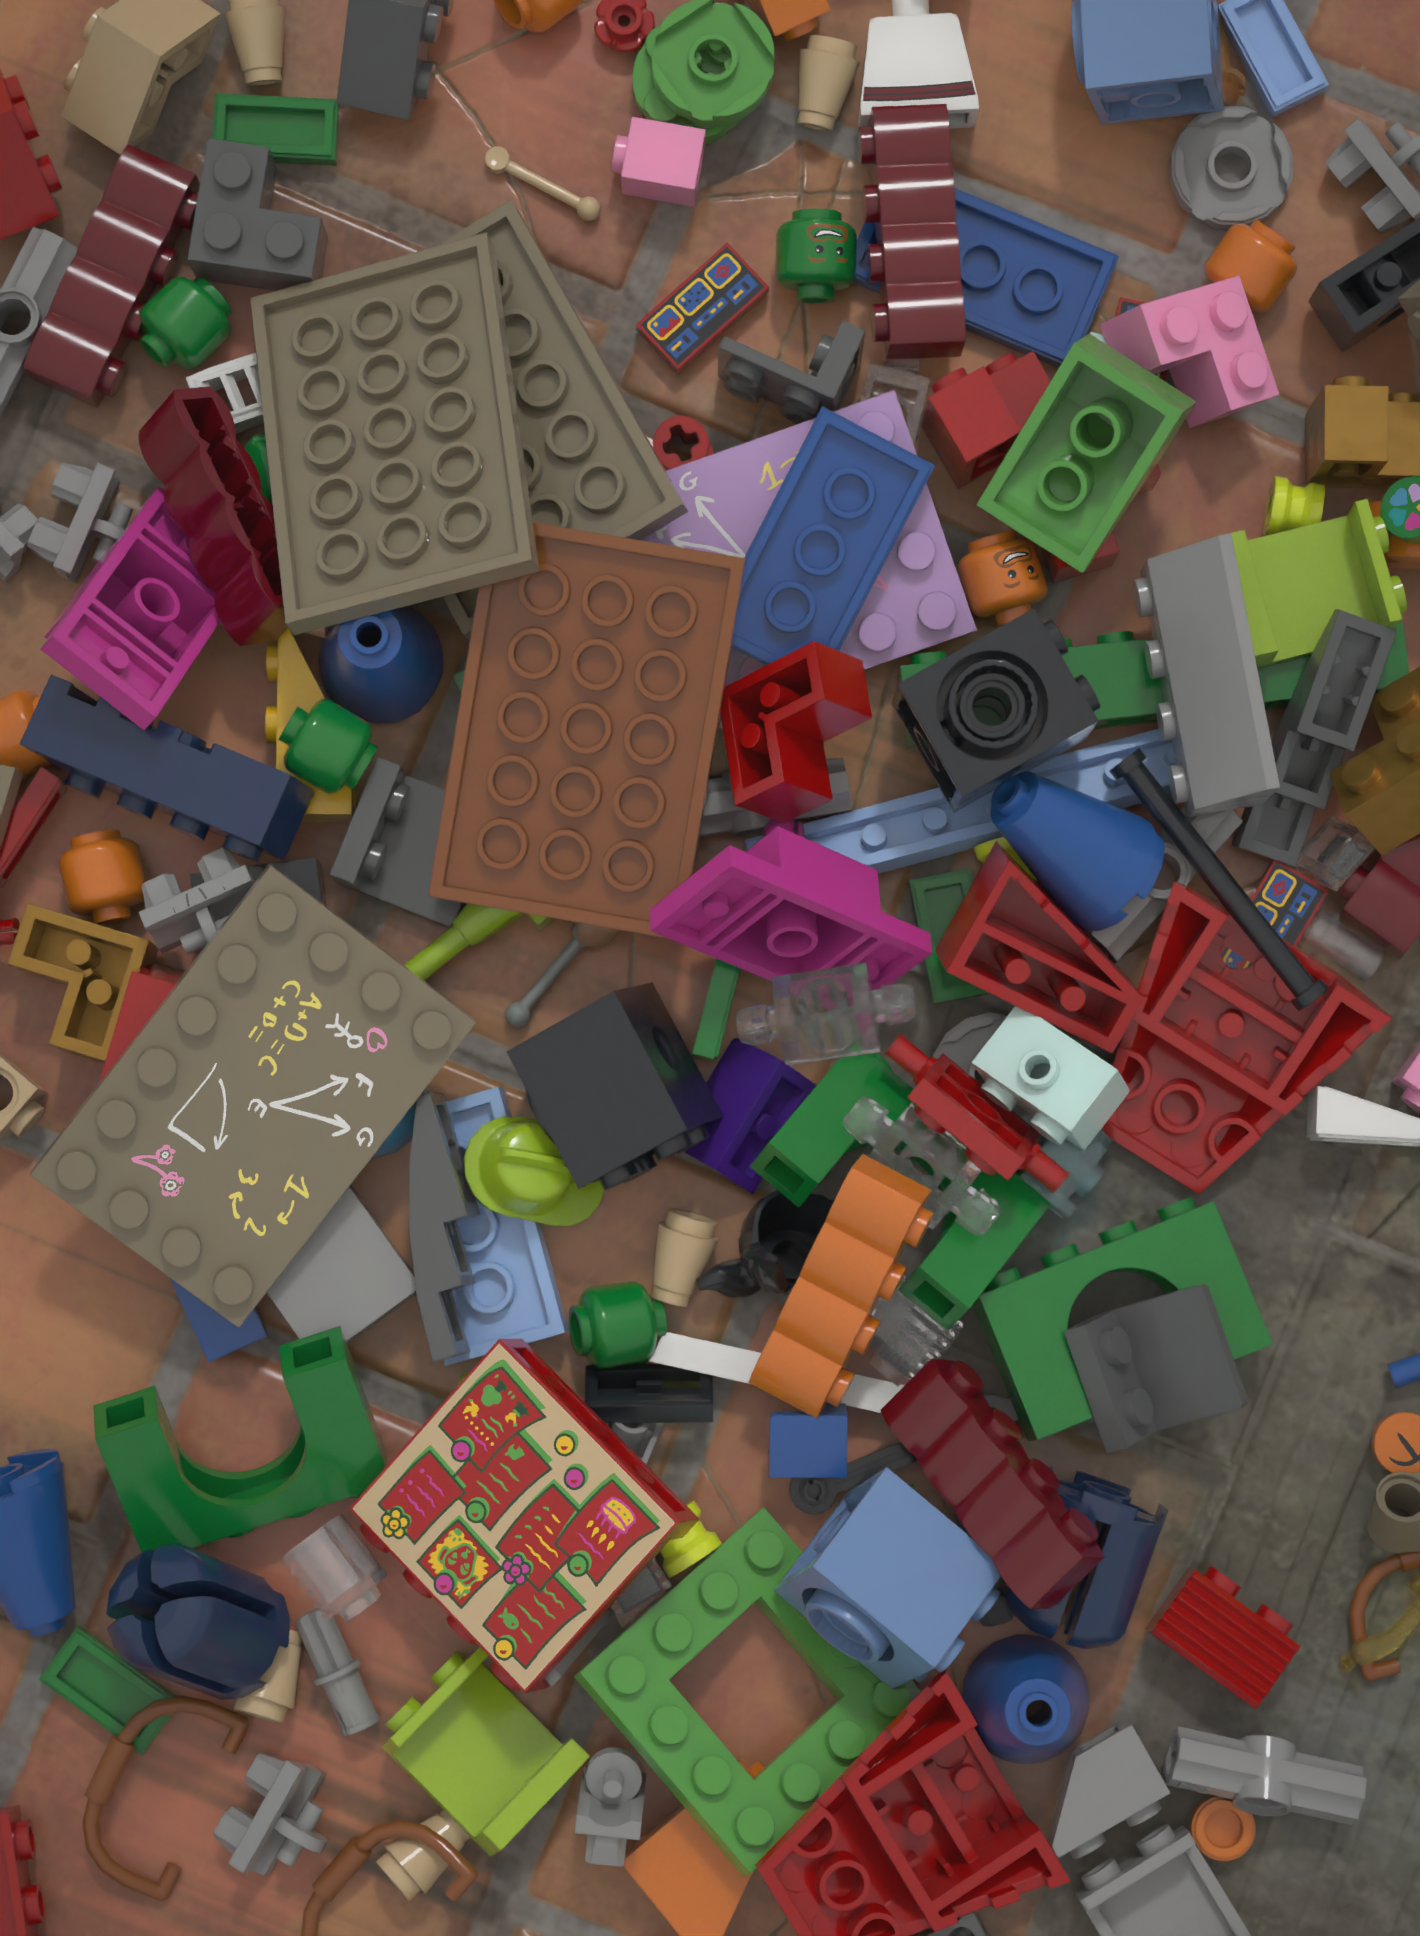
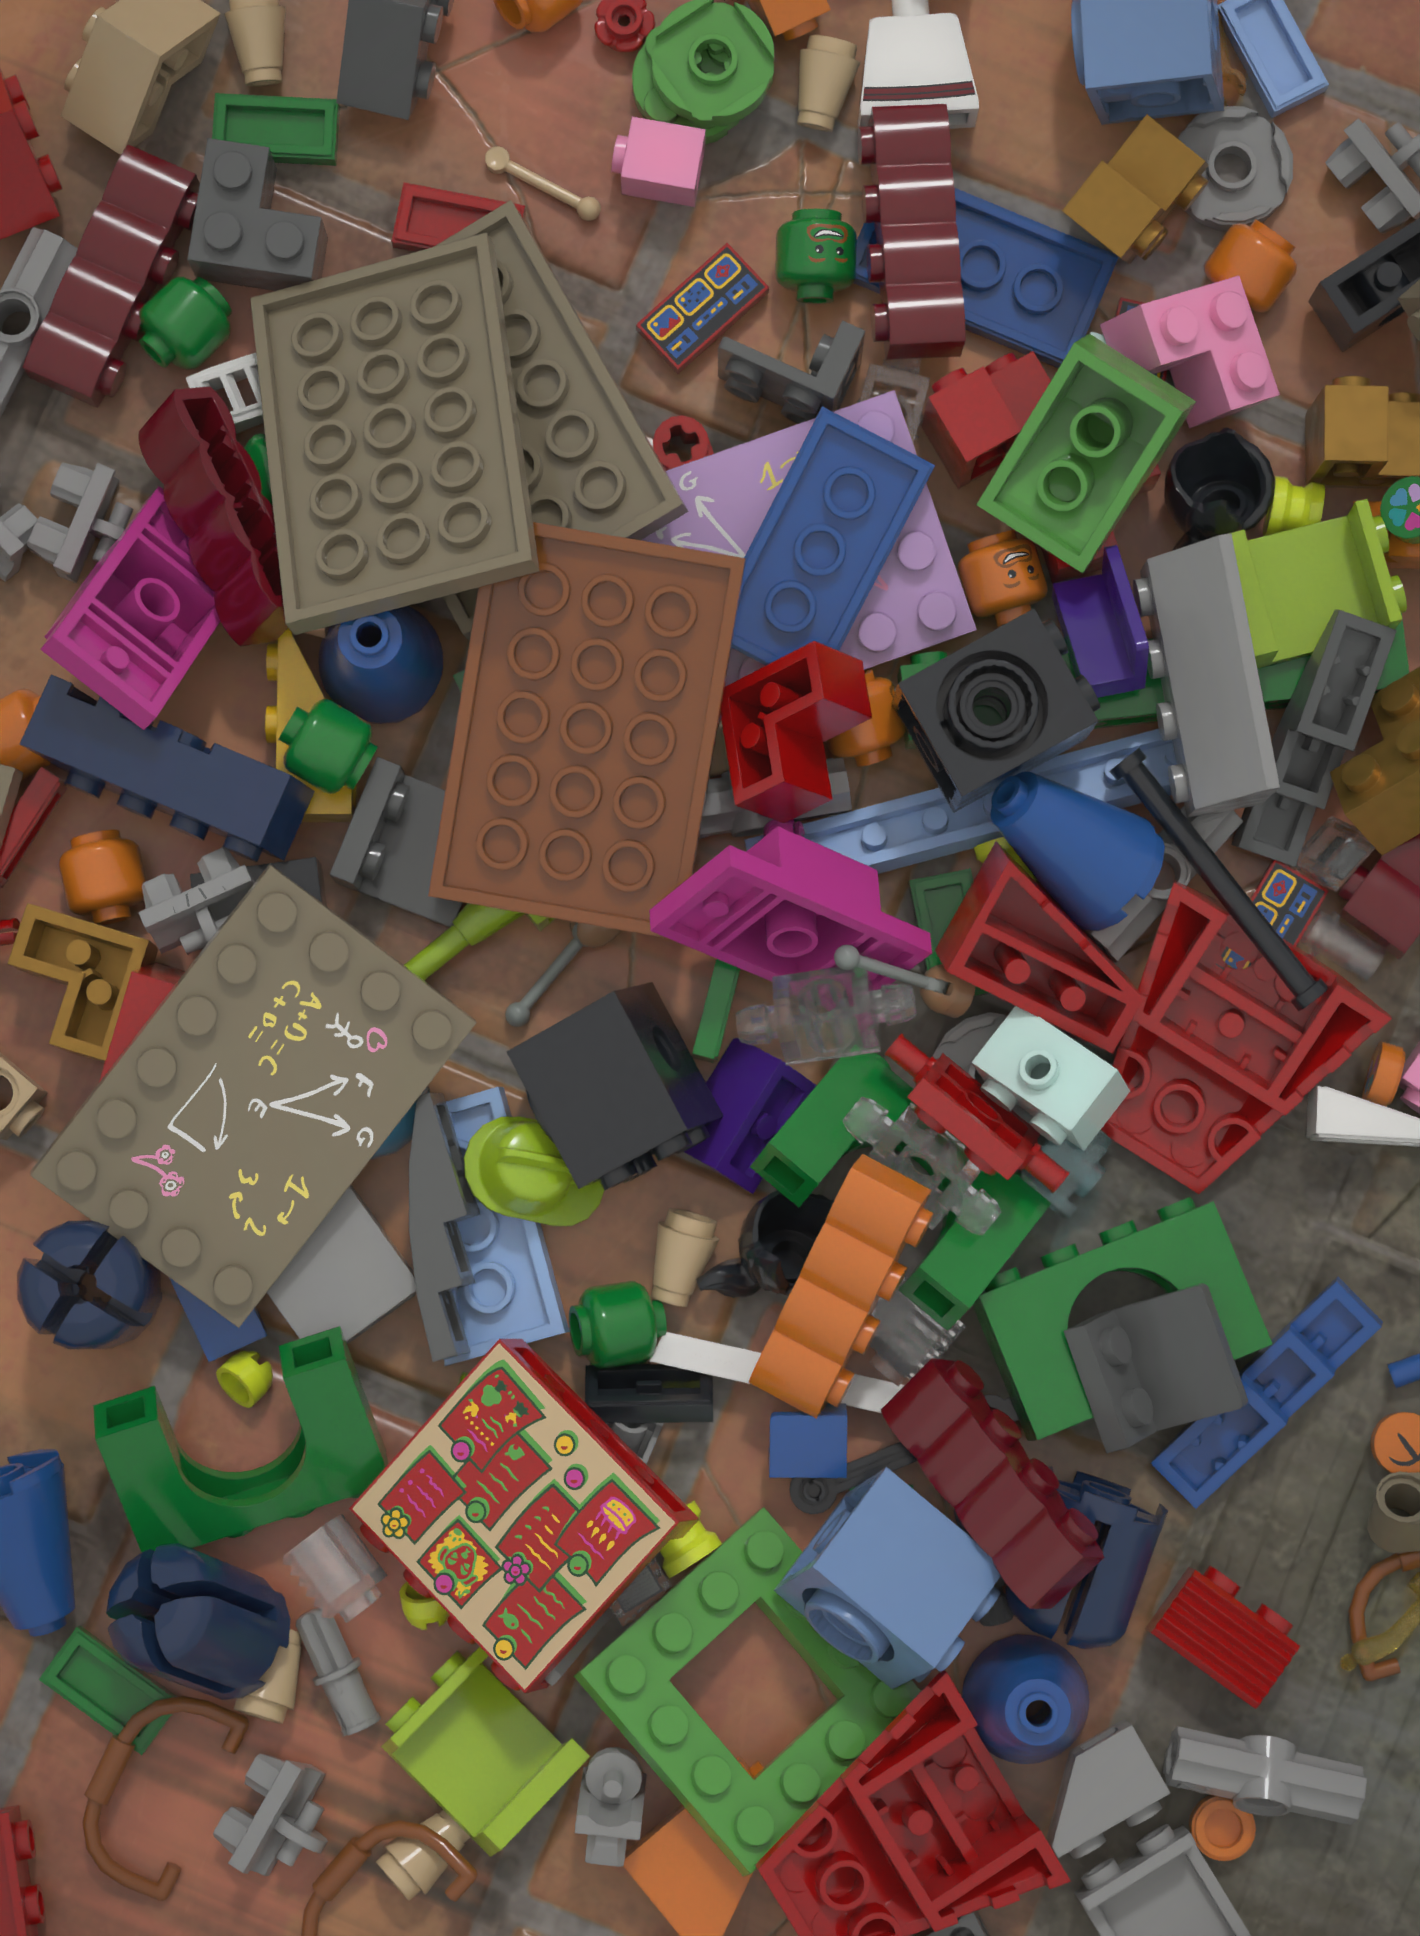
(53, 1290): none -> dark blue cylinder
(244, 1378): none -> neon yellow hinge
(421, 1610): none -> neon yellow hinge
(433, 215): none -> red tile
(872, 739): none -> orange head
(938, 988): none -> hinge
(1103, 628): none -> dark purple panel
(1138, 190): none -> pearl gold brick
(1216, 468): none -> black hair
(1276, 1386): none -> blue slope
(1384, 1074): none -> orange tile

